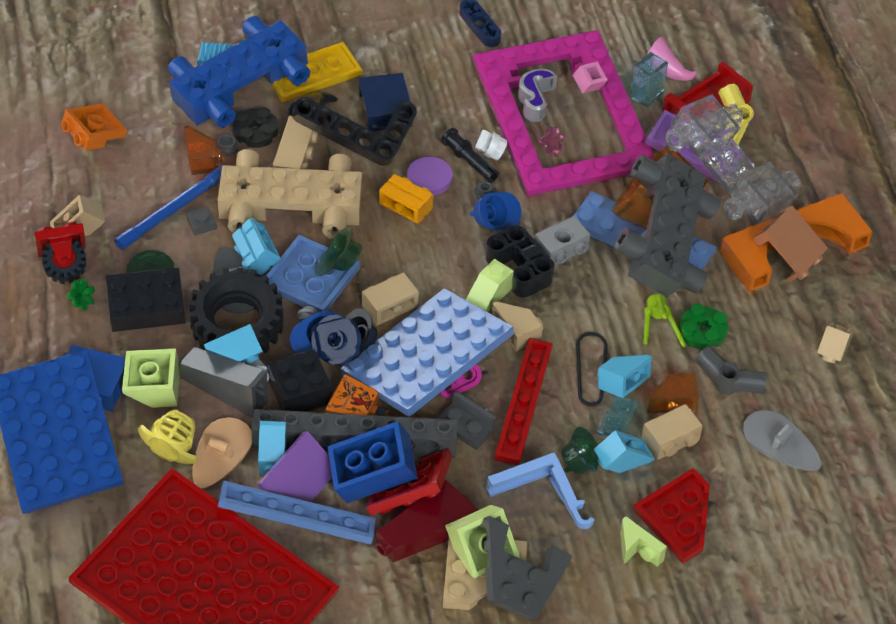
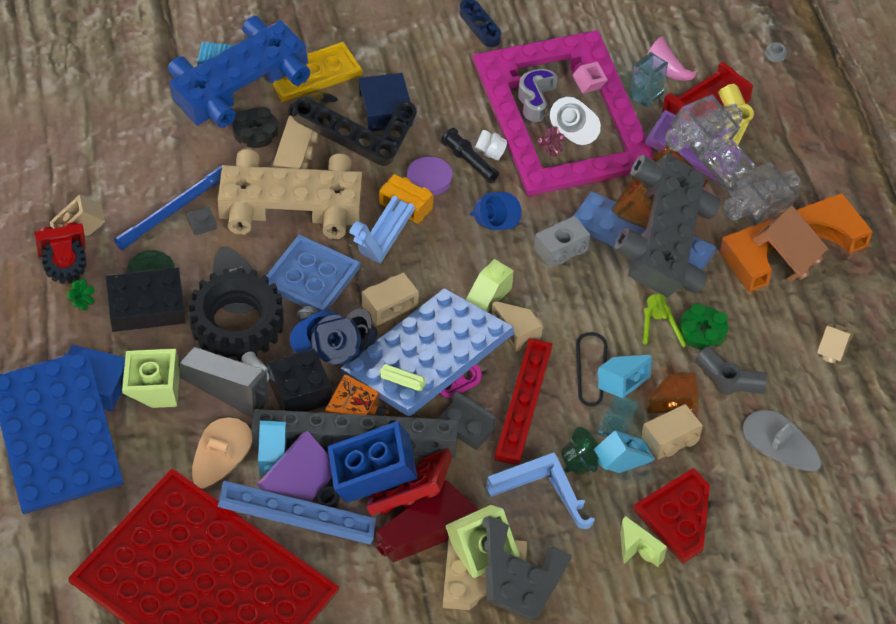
(92, 126): orange plate -> none
(171, 437): light yellow piece -> none
(201, 151): clear orange slope -> none
(227, 144): dark grey plate -> none
(238, 345): medium azure slope -> none
(255, 247): medium azure brick -> none
(326, 495): none -> black hinge
(341, 253): clear green piece -> none
(385, 232): none -> light blue hinge
(402, 377): none -> yellowish green axle
(484, 188): dark grey plate -> none
(534, 266): black beam -> none
(575, 120): none -> white piece
(776, 52): none -> light grey plate

